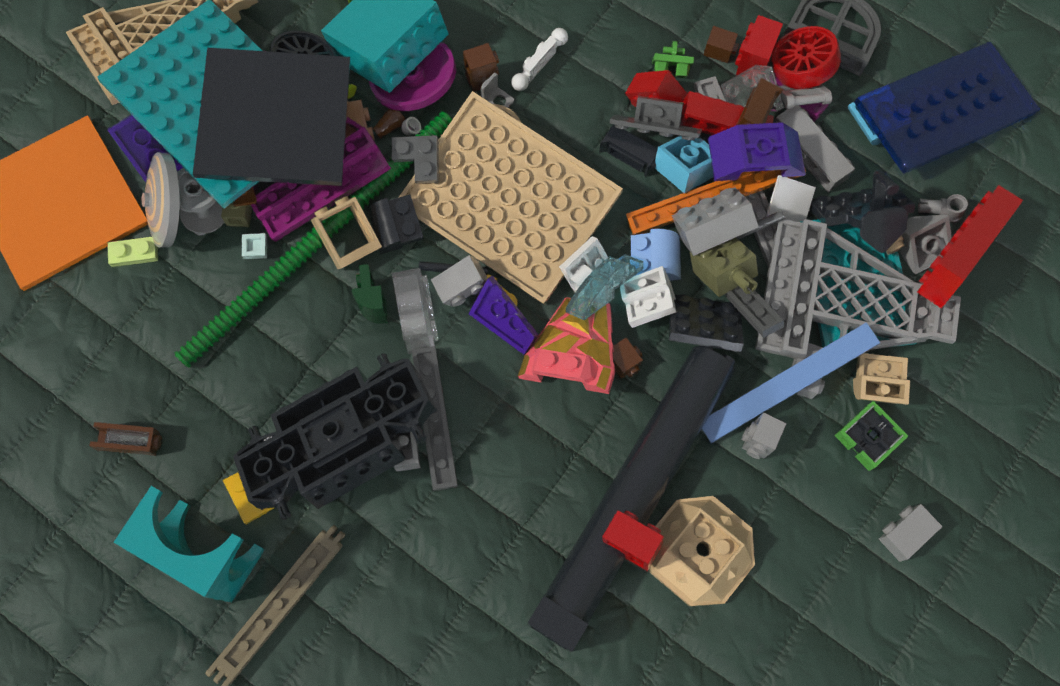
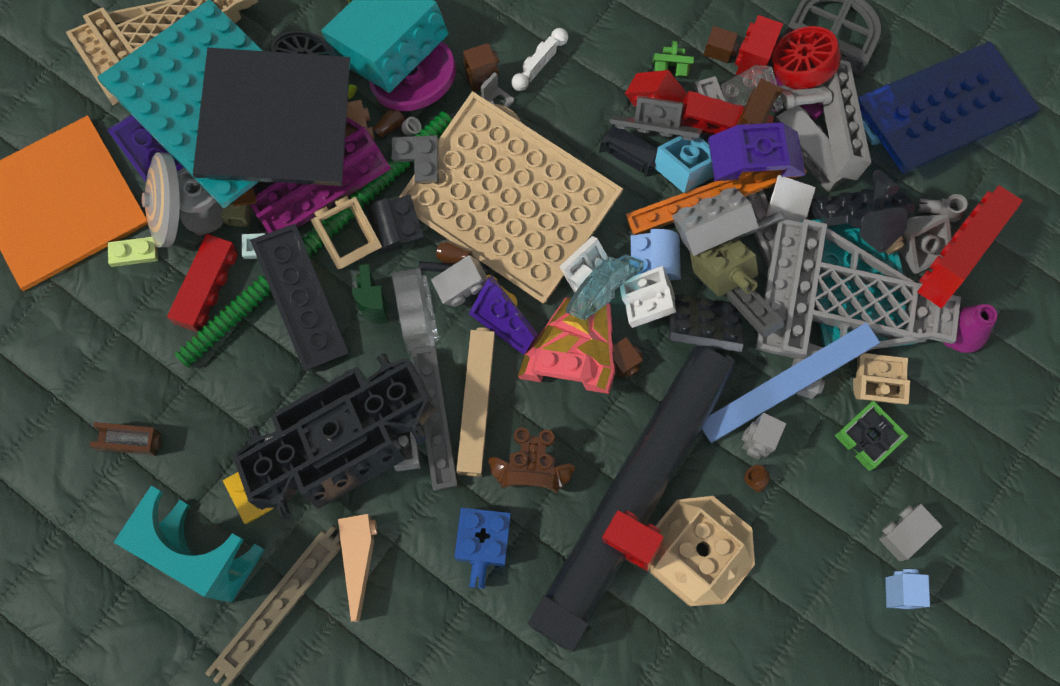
(203, 283): none -> red brick
(299, 297): none -> black plate
(357, 548): none -> light nougat slope
(451, 253): none -> reddish brown cone
(476, 403): none -> tan brick
(484, 554): none -> blue brick
(531, 464): none -> reddish brown piece
(757, 477): none -> reddish brown tile
(846, 125): none -> light grey brick
(907, 590): none -> light blue brick
(974, 327): none -> magenta cone

